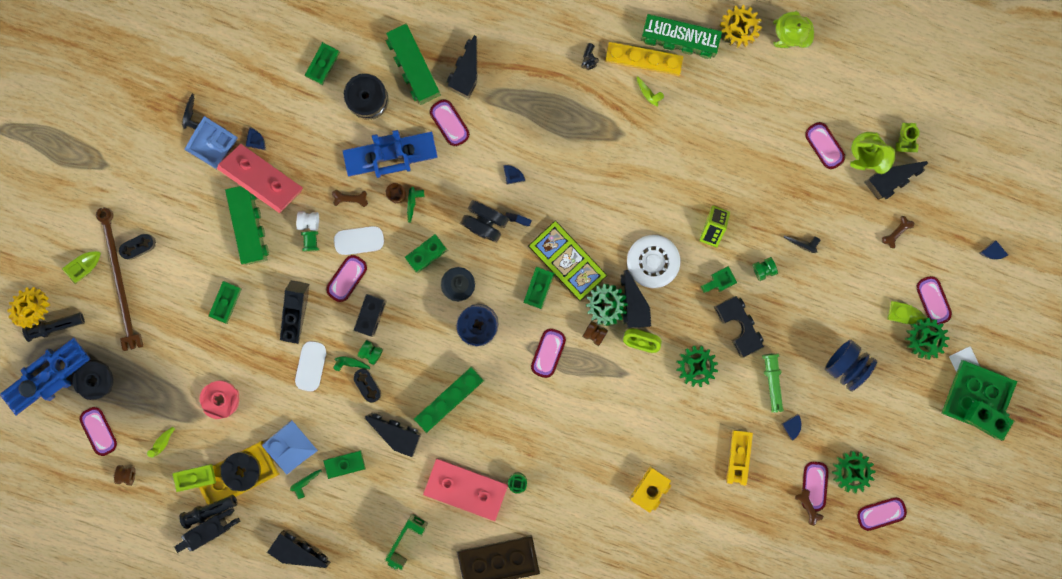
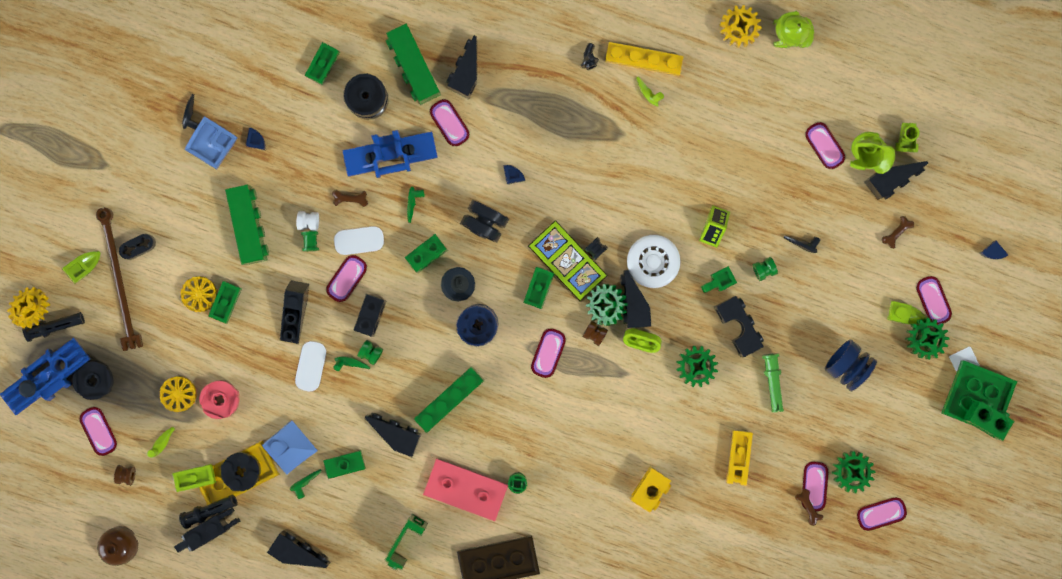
(117, 546): none -> reddish brown cylinder
(178, 393): none -> yellow wheel
(198, 294): none -> yellow wheel
(259, 178): coral plate -> none
(363, 388): black beam -> none
(396, 193): reddish brown wheel -> none
(518, 219): dark blue tile -> none
(595, 248): none -> black wheel
(681, 36): green brick -> none
(792, 426): dark blue tile -> none

